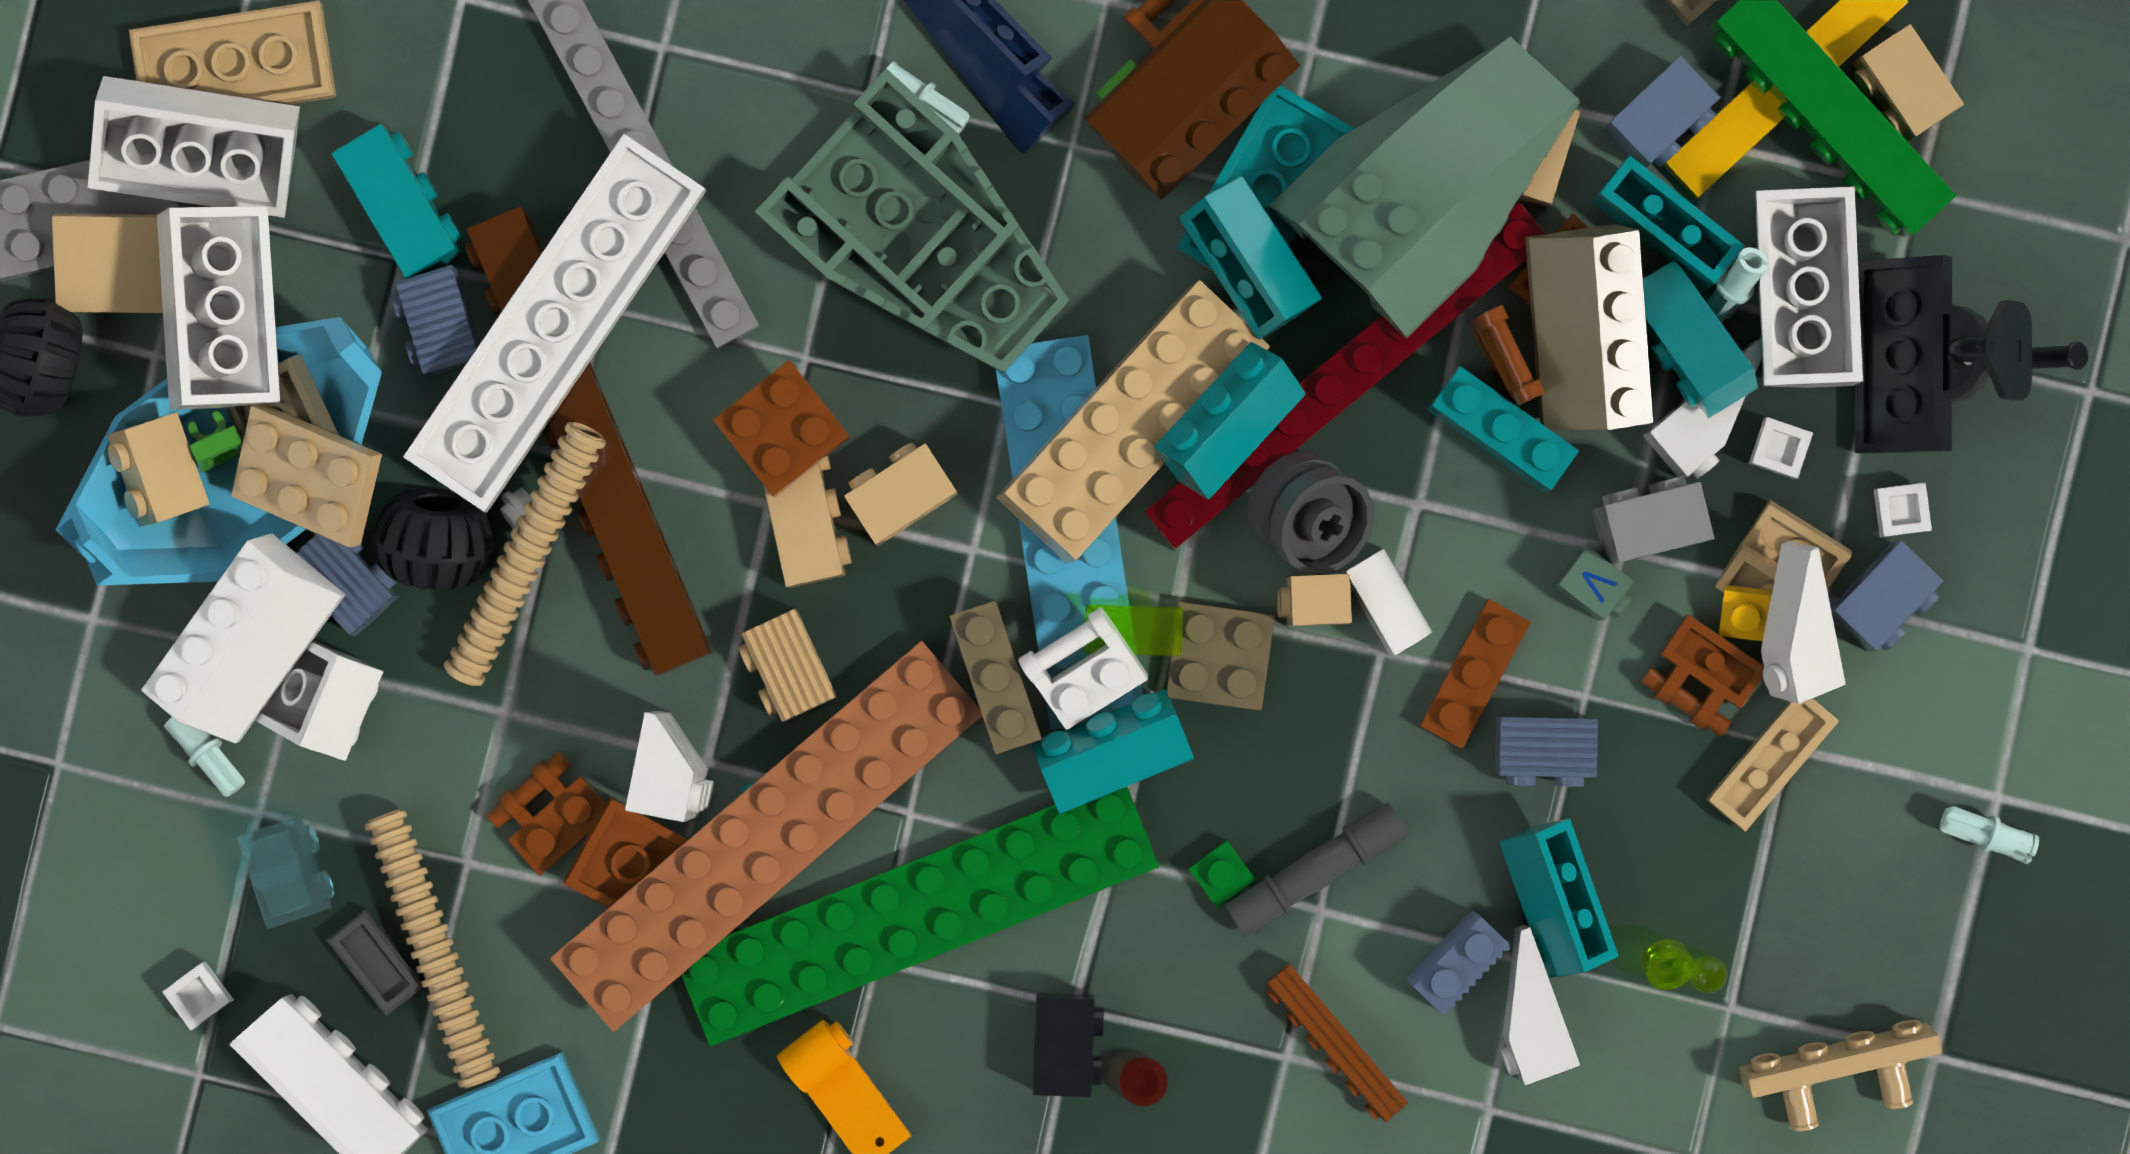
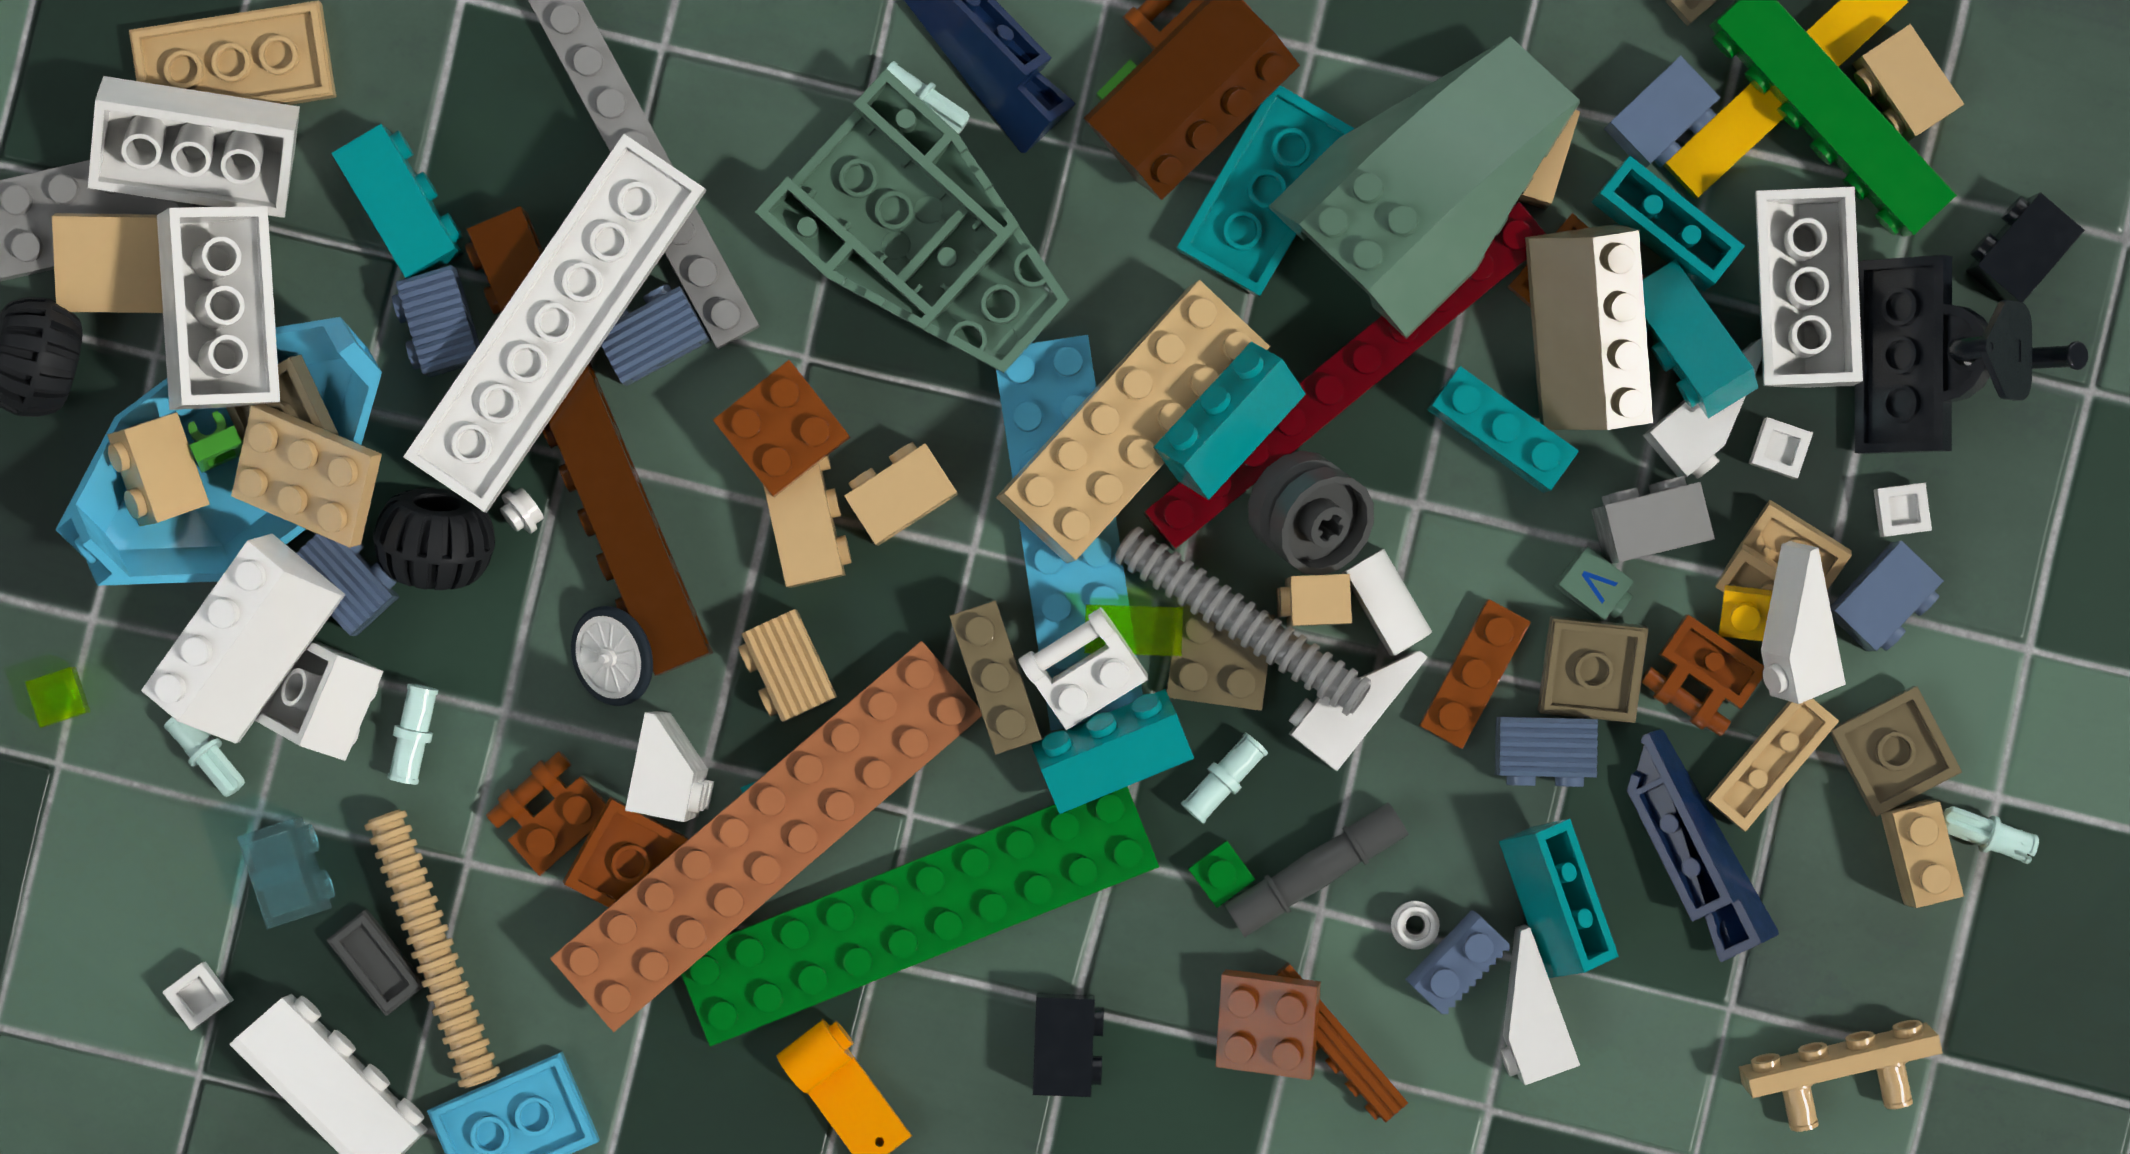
(57, 697): none -> clear neon green plate
(412, 734): none -> light aqua pin
(524, 554): tan piece -> none
(612, 655): none -> white wheel
(654, 334): none -> sand blue brick
(1143, 1081): clear red plate -> none
(1224, 778): none -> light aqua pin
(1242, 620): none -> light grey piece
(1250, 257): teal brick -> none
(1268, 1024): none -> dark orange plate
(1334, 735): none -> white slope
(1425, 936): none -> white plate
(1504, 357): dark orange plate -> none
(1592, 669): none -> dark tan plate
(1696, 851): none -> dark blue wedge
(1705, 973): clear neon green plate -> none
(1737, 283): light aqua axle -> none
(1894, 751): none -> dark tan plate
(1922, 853): none -> tan brick
(2024, 248): none -> black brick

